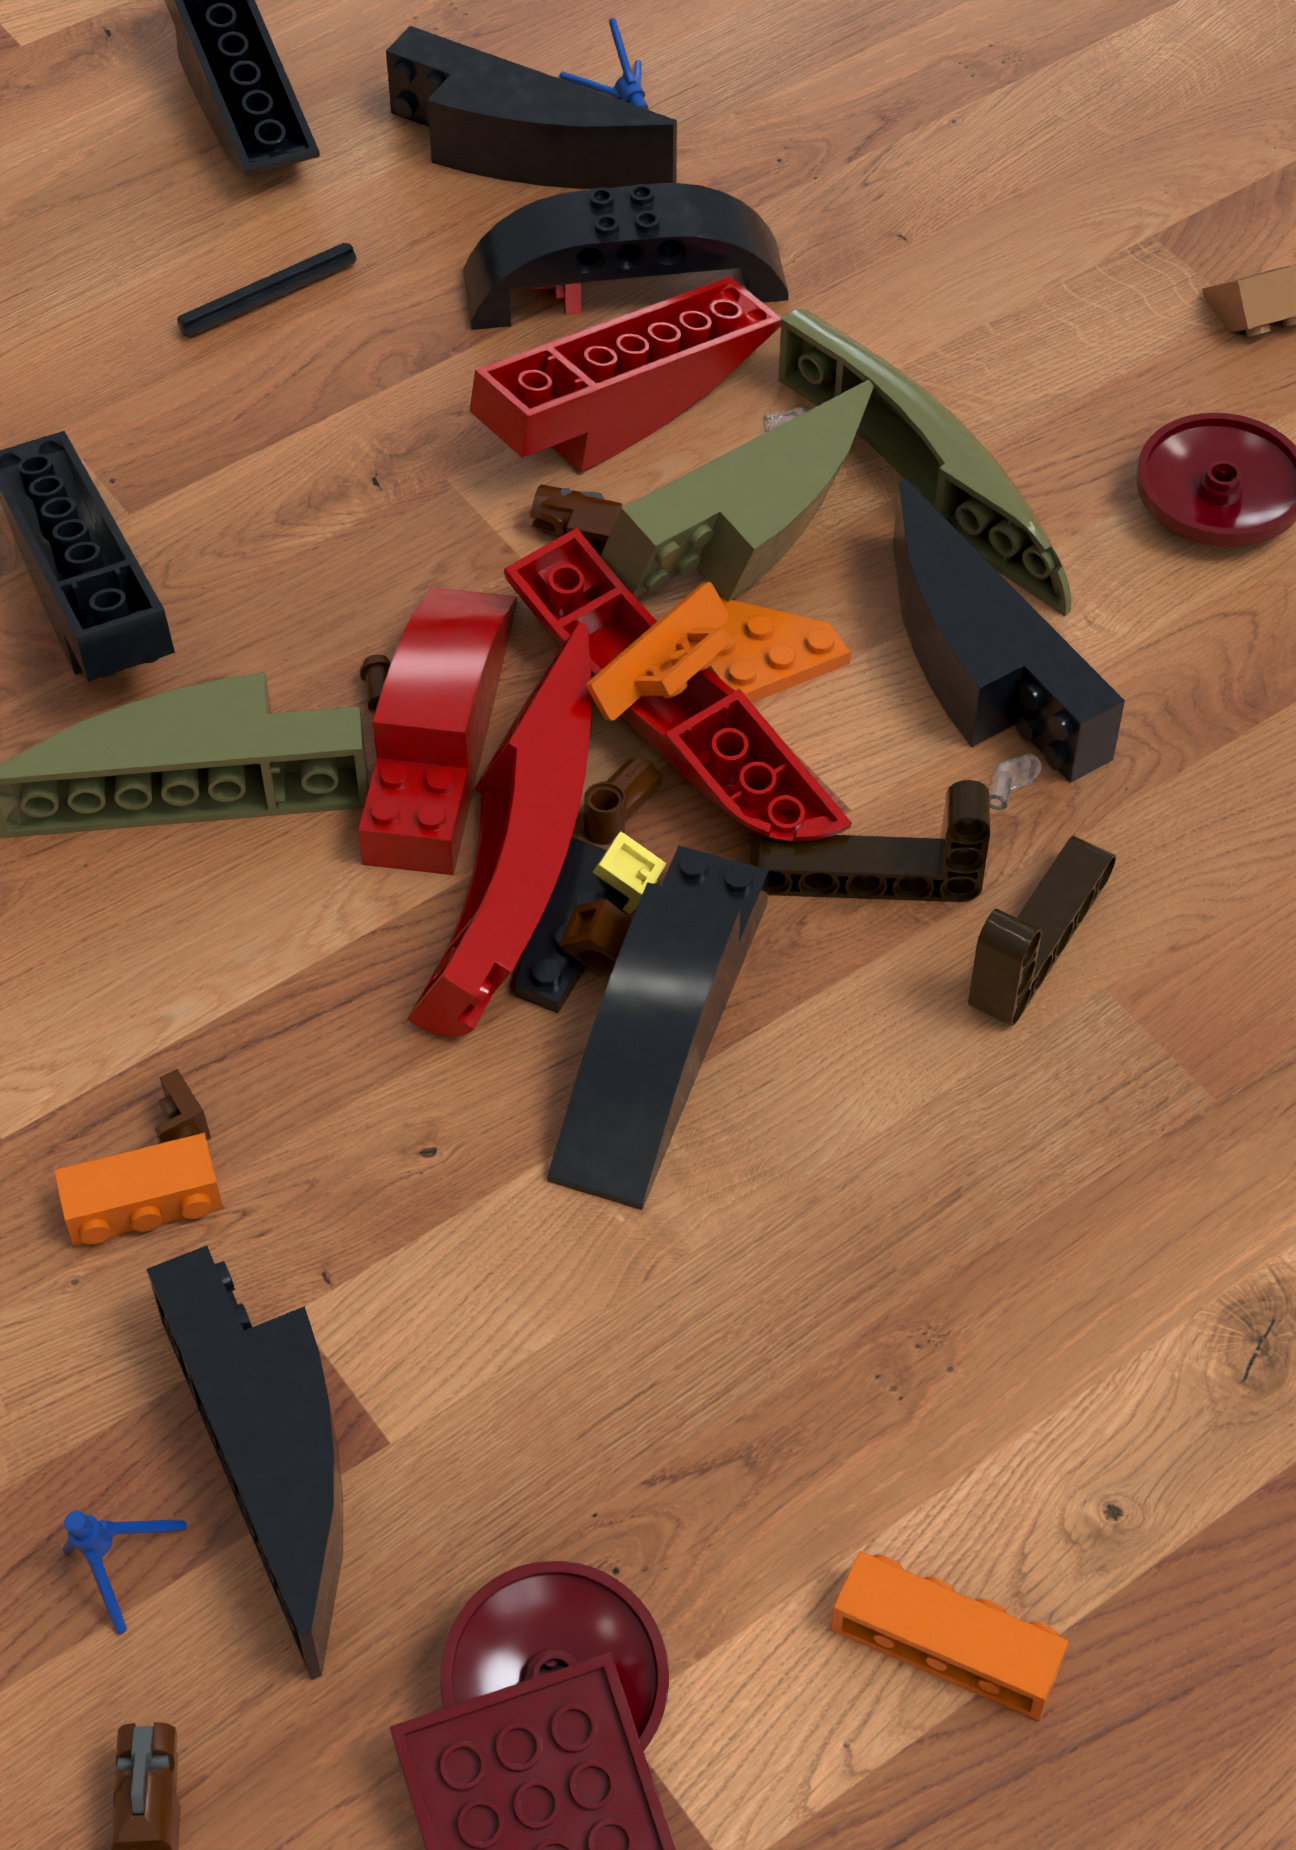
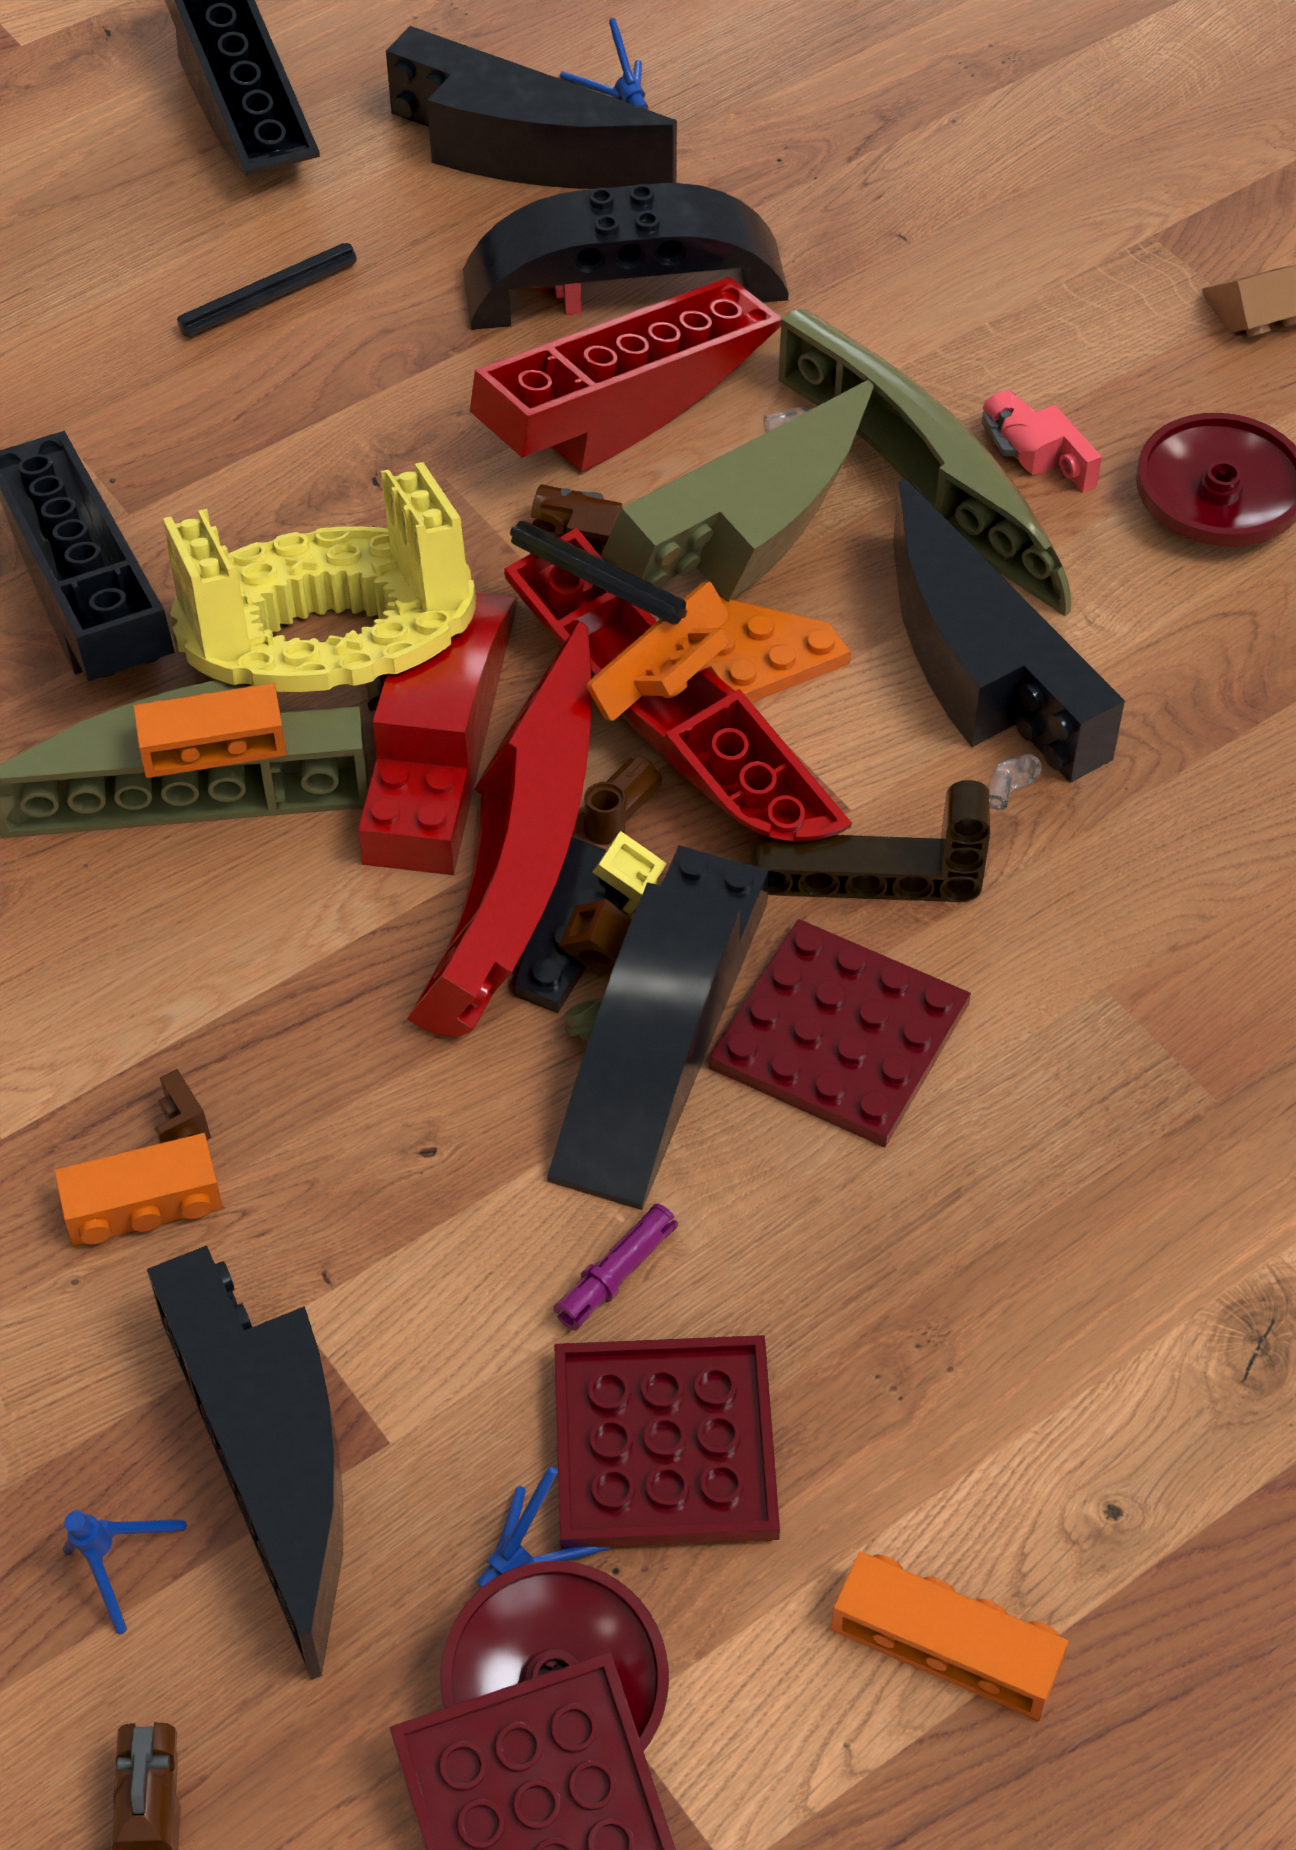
(209, 730): none -> orange brick
(404, 574): none -> light yellow piece
(509, 1552): none -> blue plant
(582, 1018): none -> olive plate
(599, 572): none -> black axle
(603, 1279): none -> magenta pin
(665, 1442): none -> dark red plate
(840, 1032): none -> dark red plate
(1020, 951): dark brown beam -> none
(1040, 439): none -> coral plate

